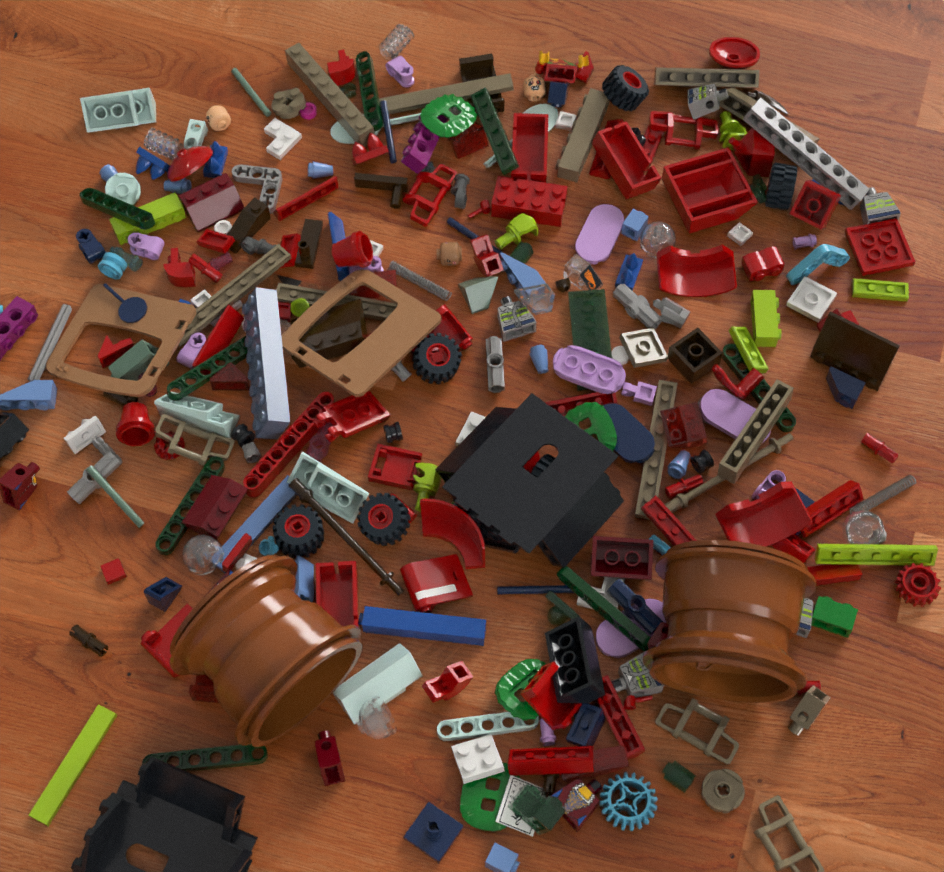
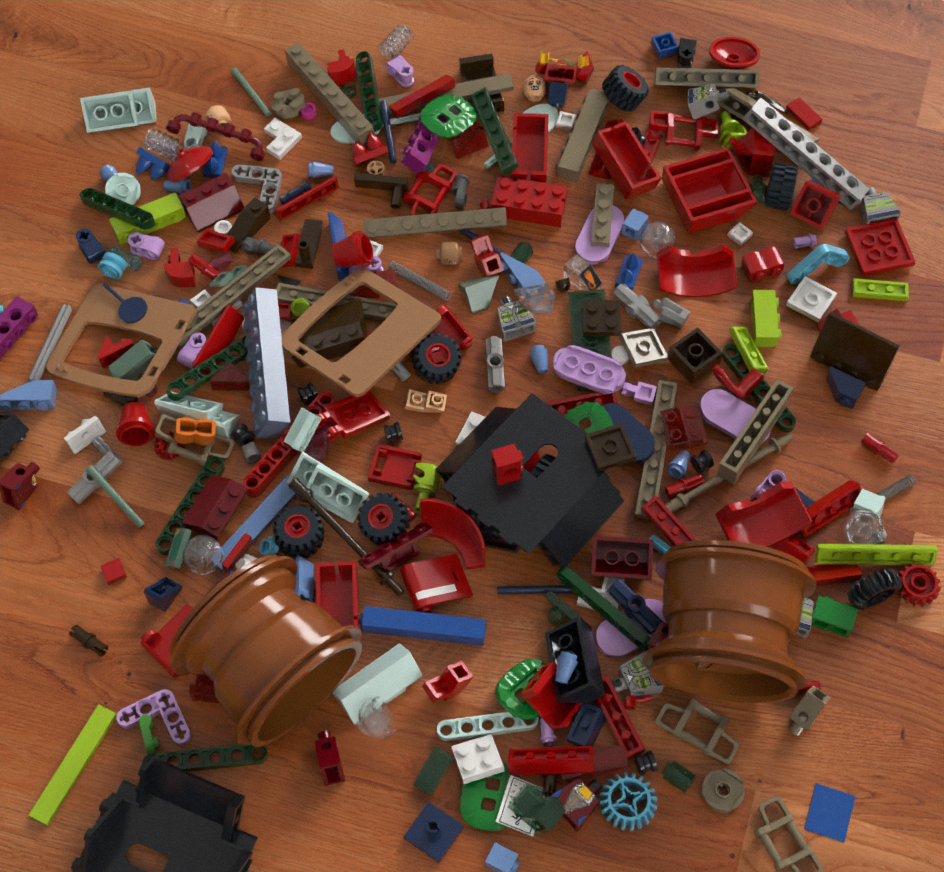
(150, 741): none -> bright green plate
(158, 707): none -> lavender beam
(174, 126): none -> dark red bar
(175, 554): none -> sand green tile
(189, 430): none -> orange brick
(226, 277): none -> sand green slope
(295, 192): none -> dark blue axle
(302, 430): none -> light aqua panel
(307, 393): none -> black wheel
(376, 168): none -> medium nougat wheel
(397, 551): none -> dark red bracket
(422, 96): none -> red slope
(430, 403): none -> light nougat slope
(433, 770): none -> clear green slope
(435, 222): none -> dark tan plate
(506, 464): none -> red brick
(516, 228): lime piece -> none
(565, 666): none -> medium blue cone
(601, 318): none -> dark brown plate
(602, 215): none -> dark tan plate
(610, 447): none -> dark brown plate
(645, 762): none -> black wheel
(664, 45): none -> blue piece
(686, 52): none -> black piece
(804, 113): none -> red tile
(830, 812): none -> blue sticker
(870, 502): none -> light aqua tile
(874, 588): none -> black gear

